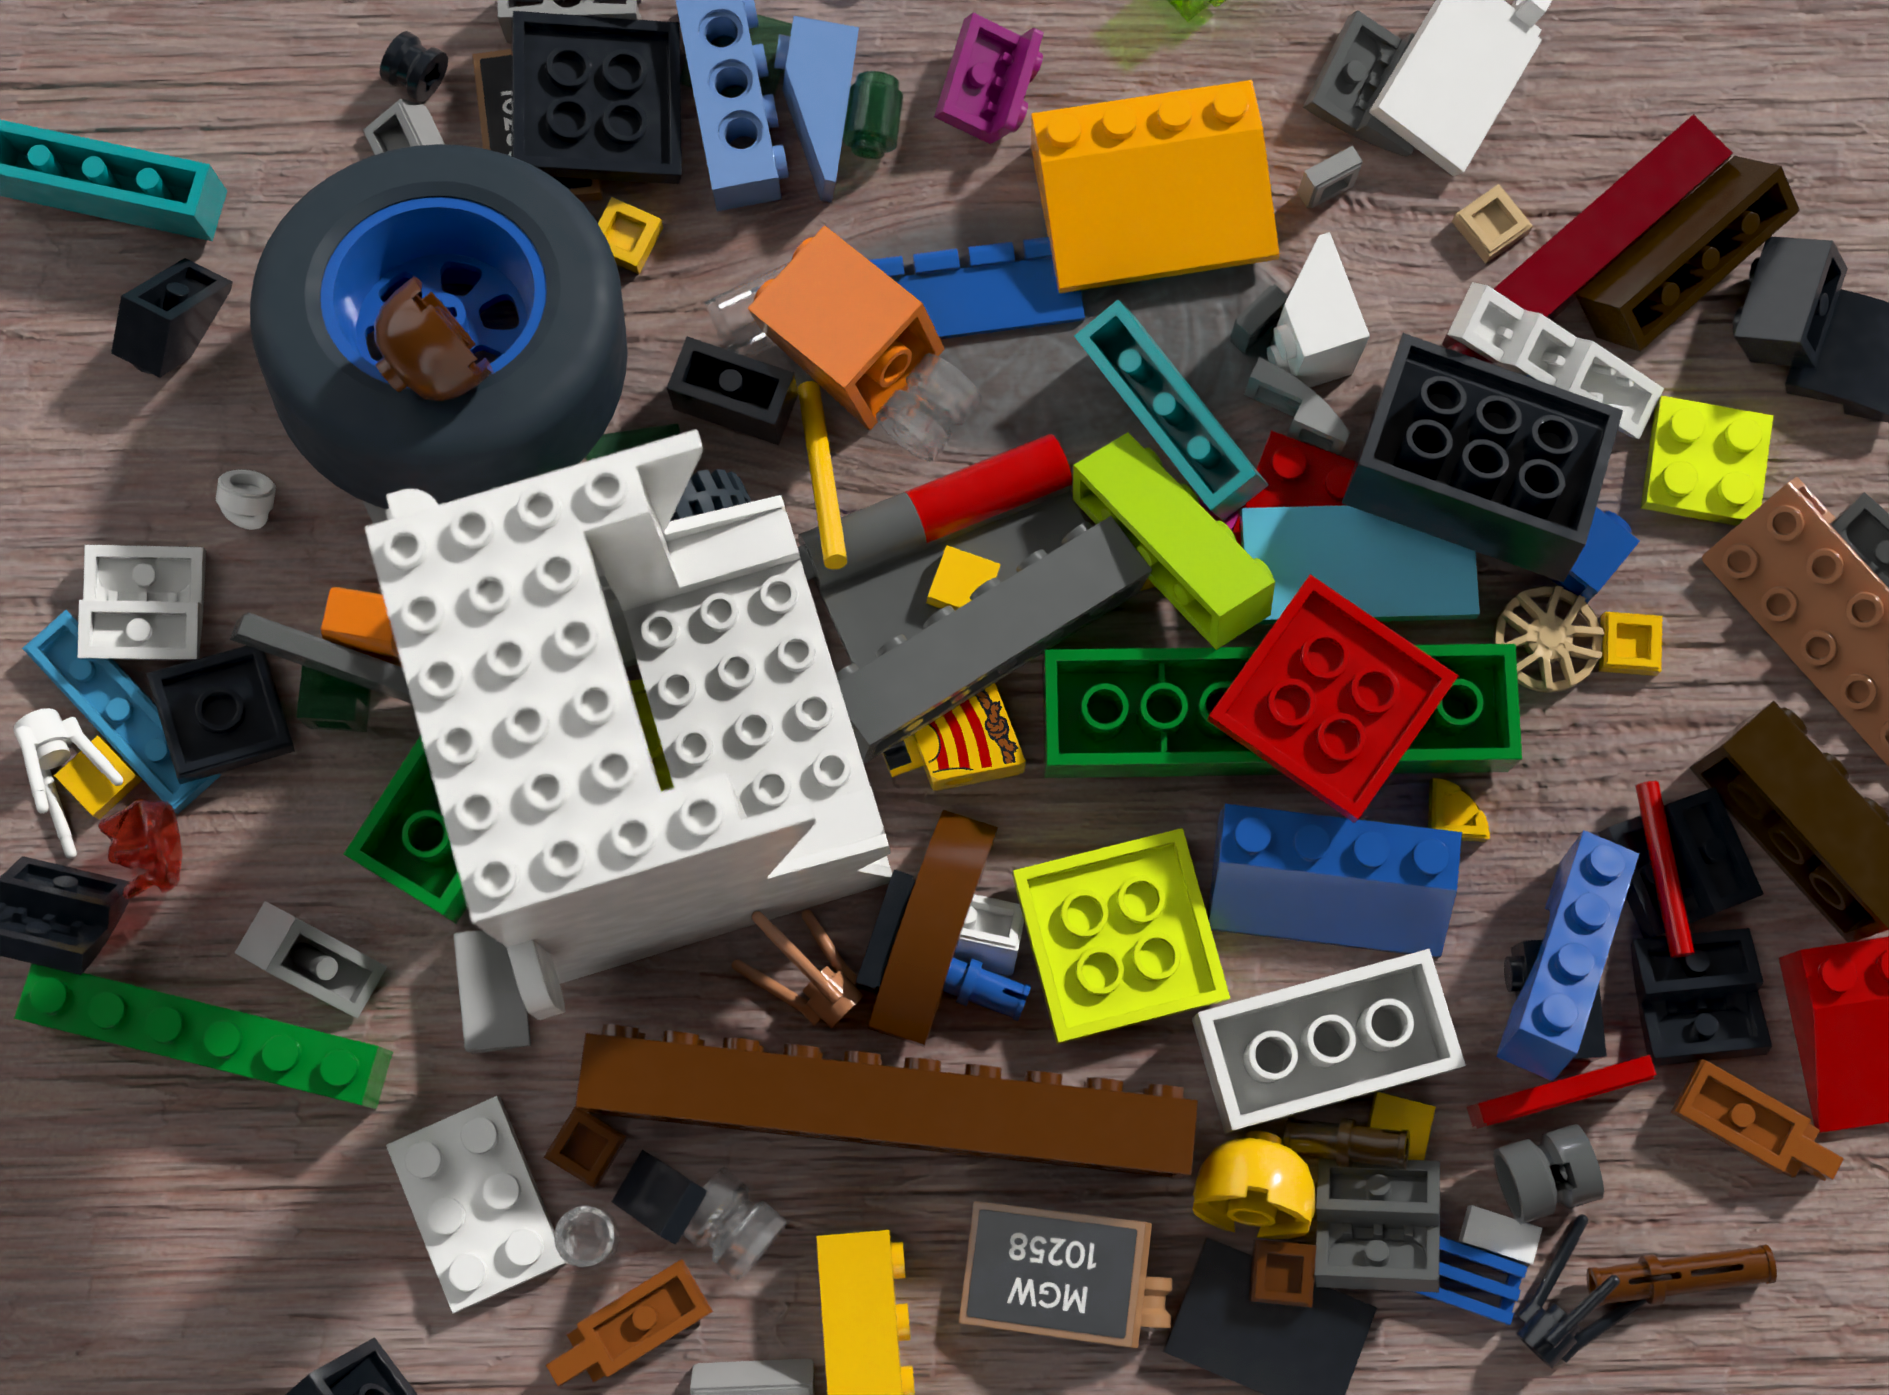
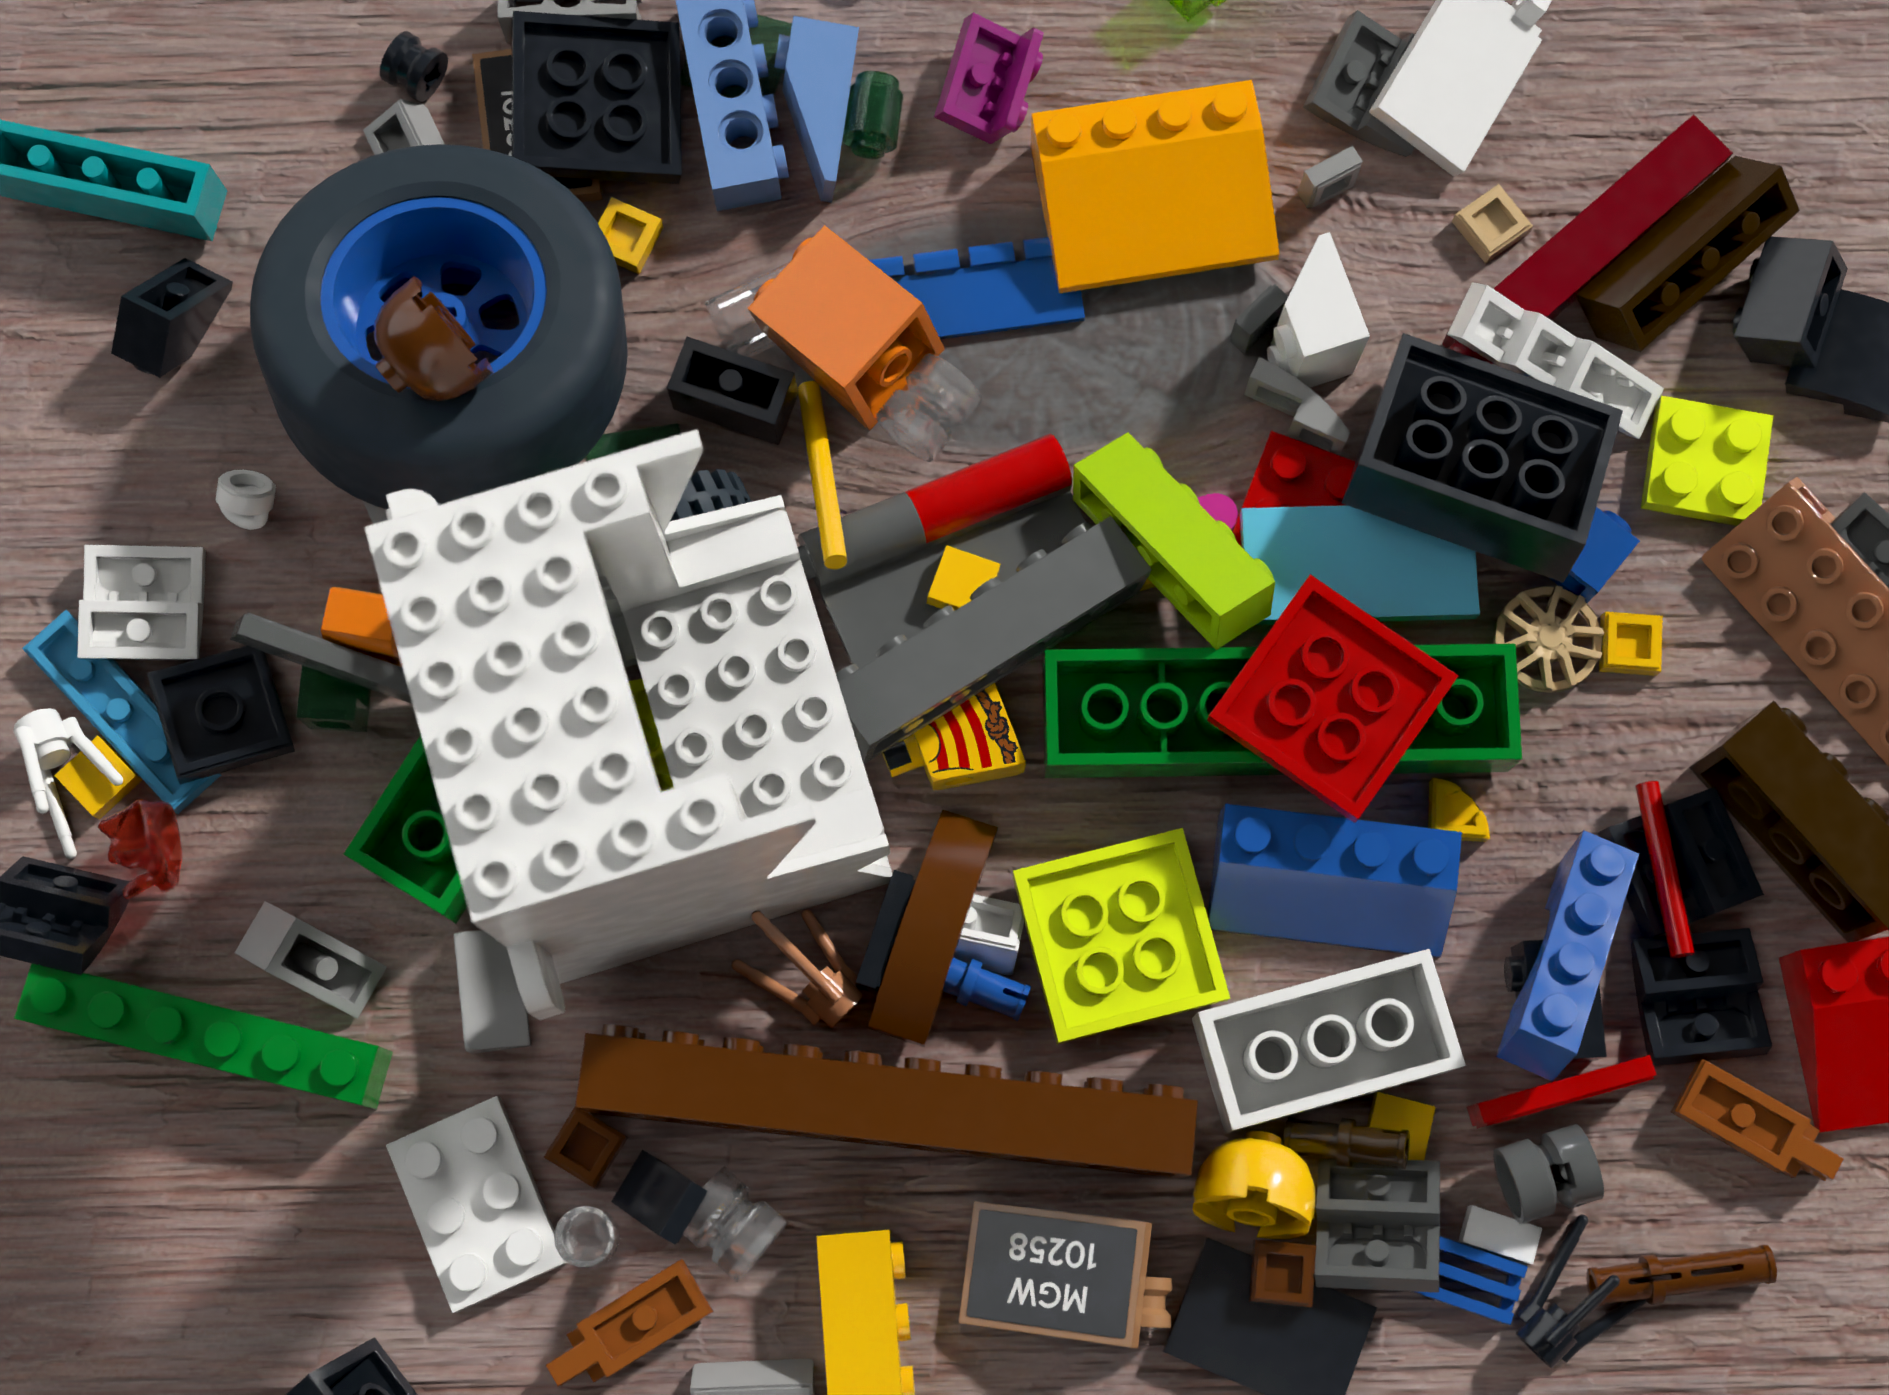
(1171, 410): teal brick -> none

